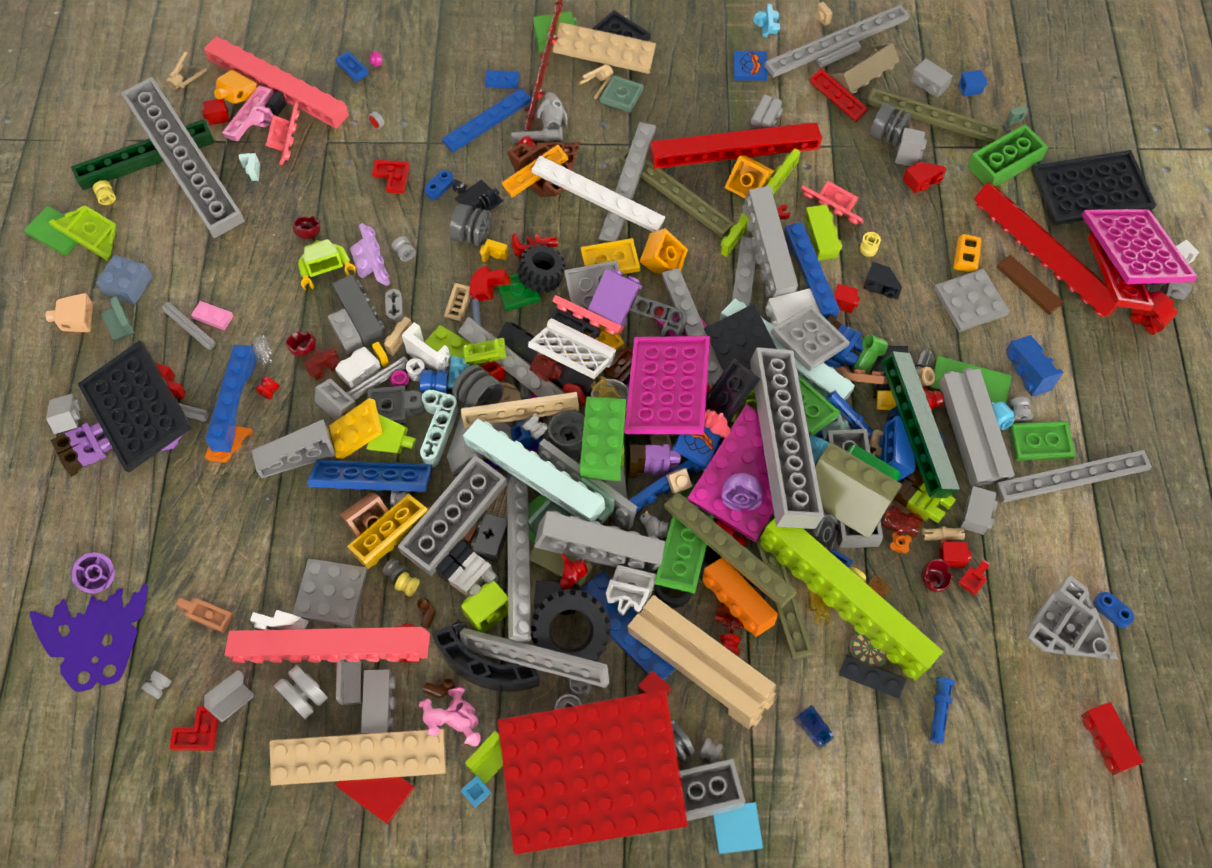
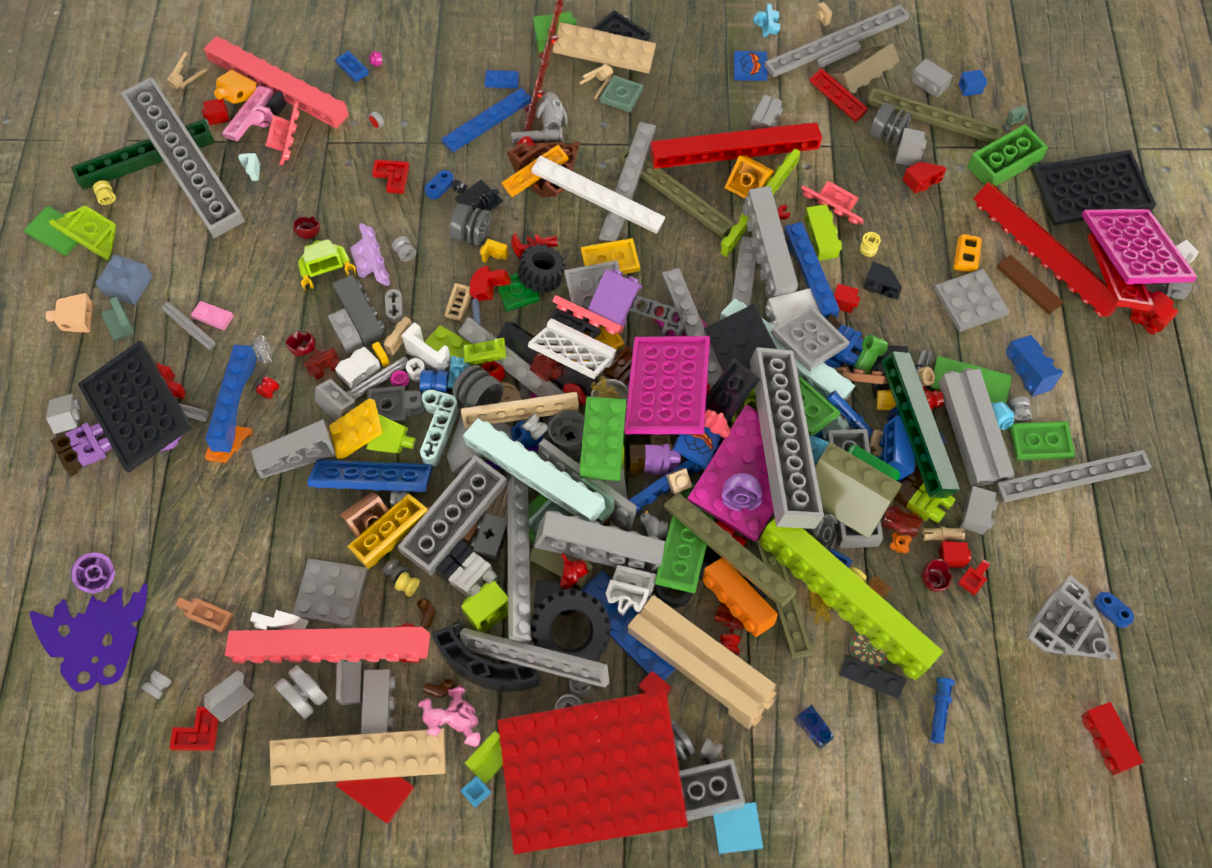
(663, 252): light orange slope -> none

